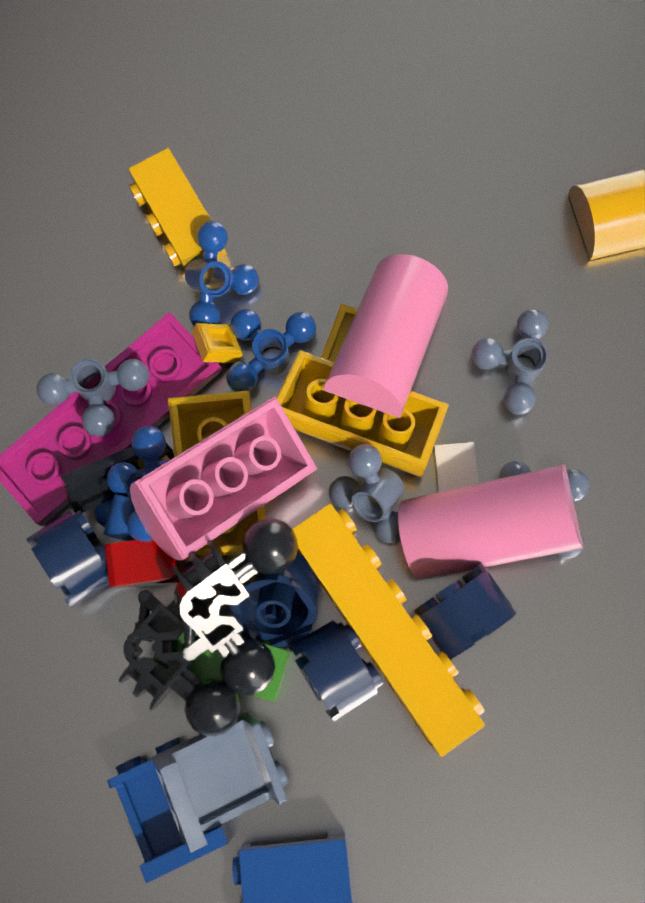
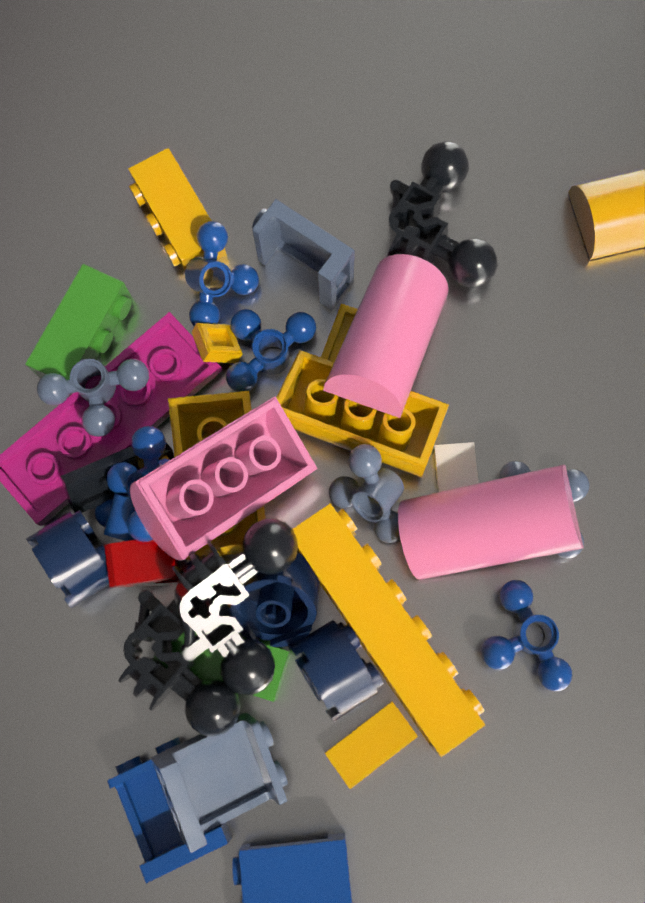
(81, 323): none -> bright green brick
(314, 248): none -> sand blue panel
(371, 744): none -> yellow tile
(443, 169): none -> black piece
(465, 612): dark blue brick -> none
(488, 354): sand blue piece -> none
(500, 652): none -> blue piece

